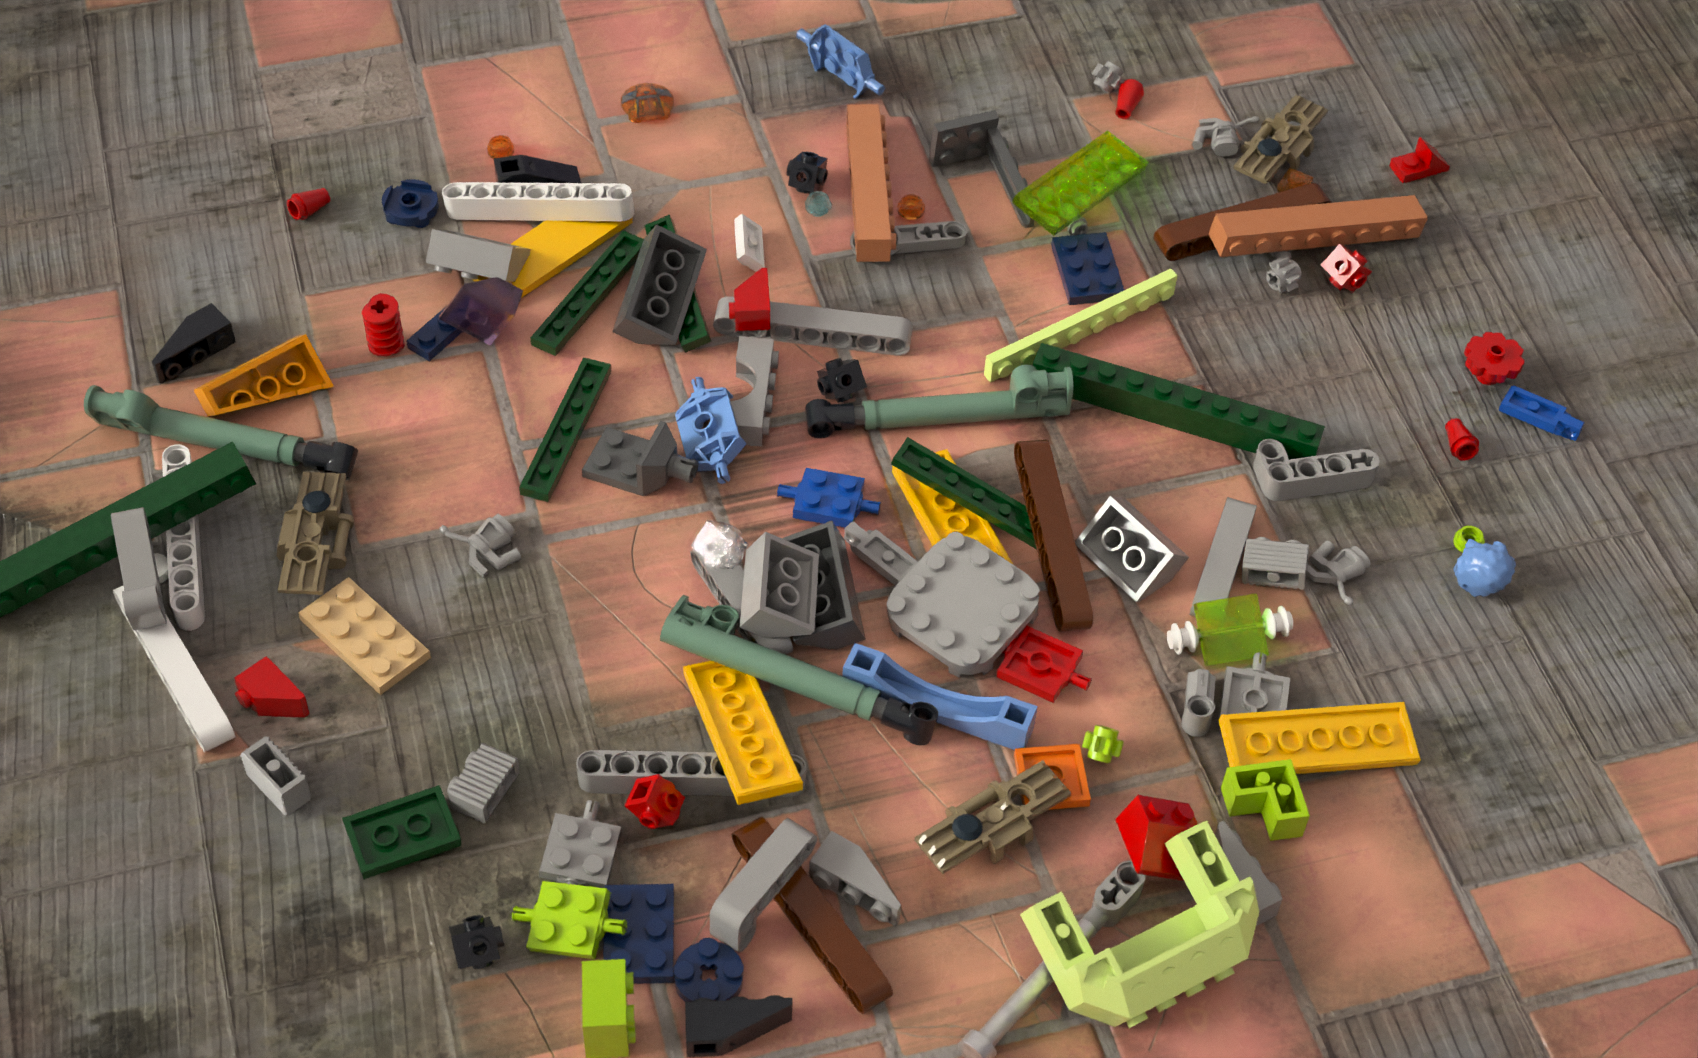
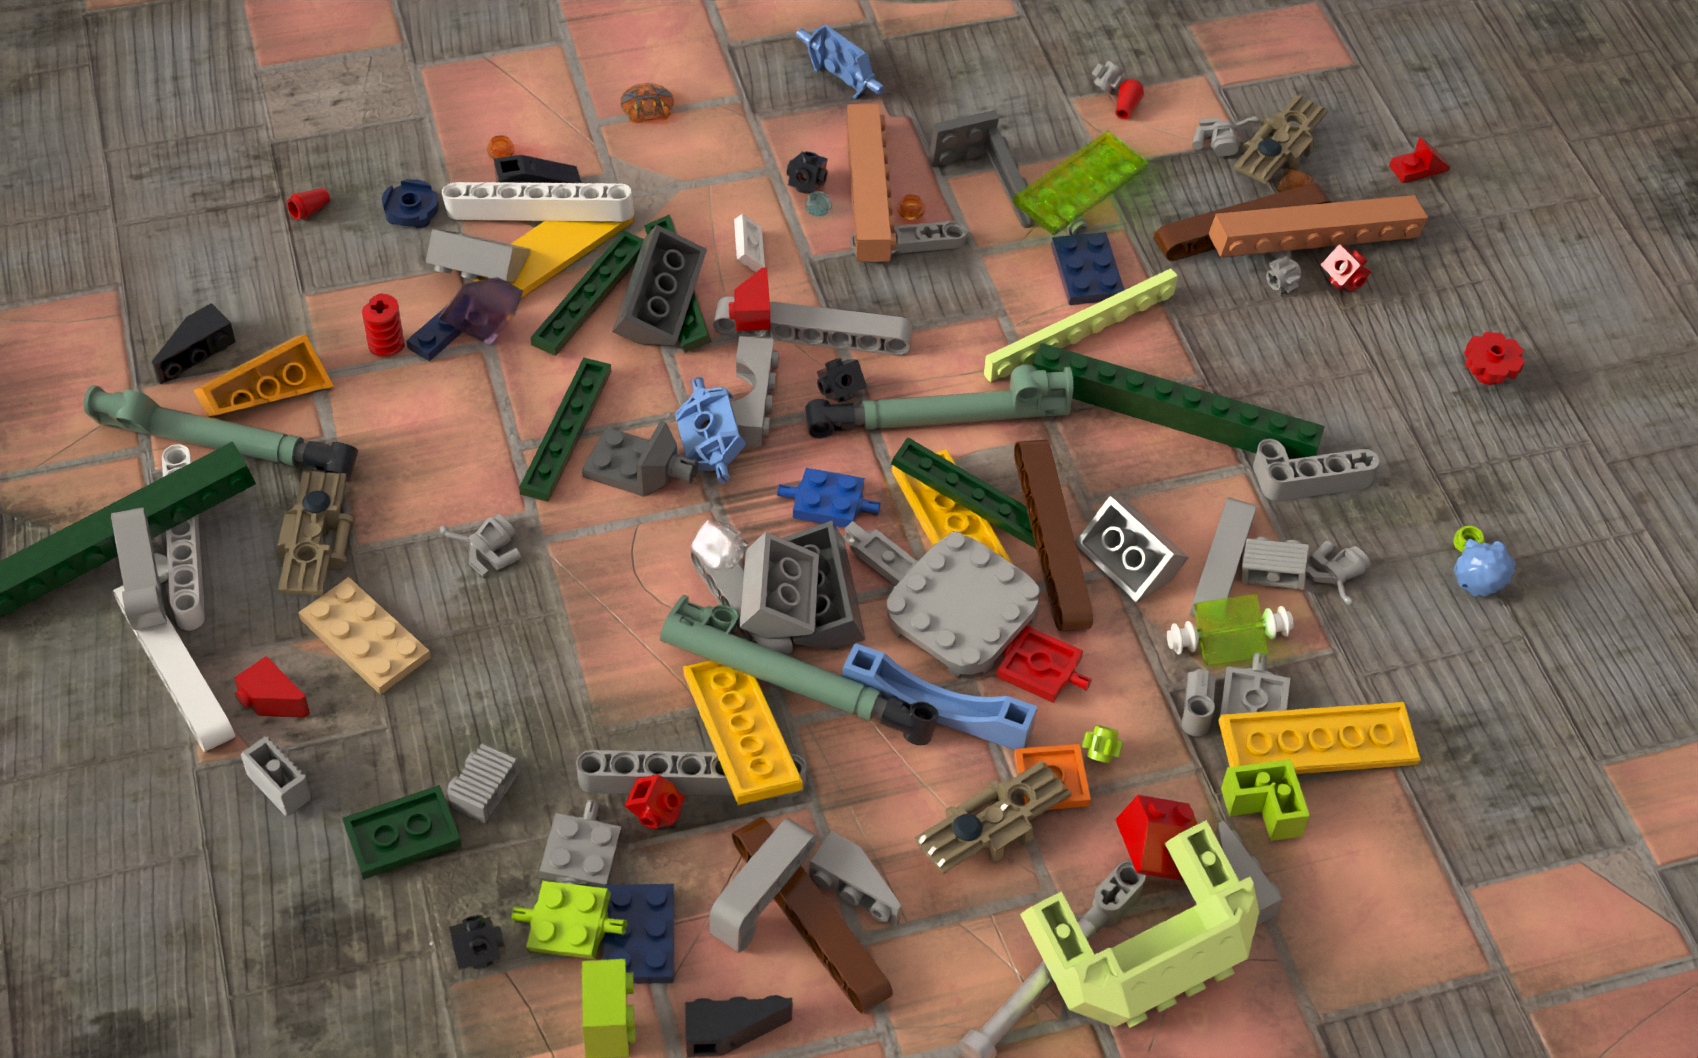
(703, 956): dark blue plate -> none
(1461, 441): red cone -> none
(1540, 413): blue hinge -> none

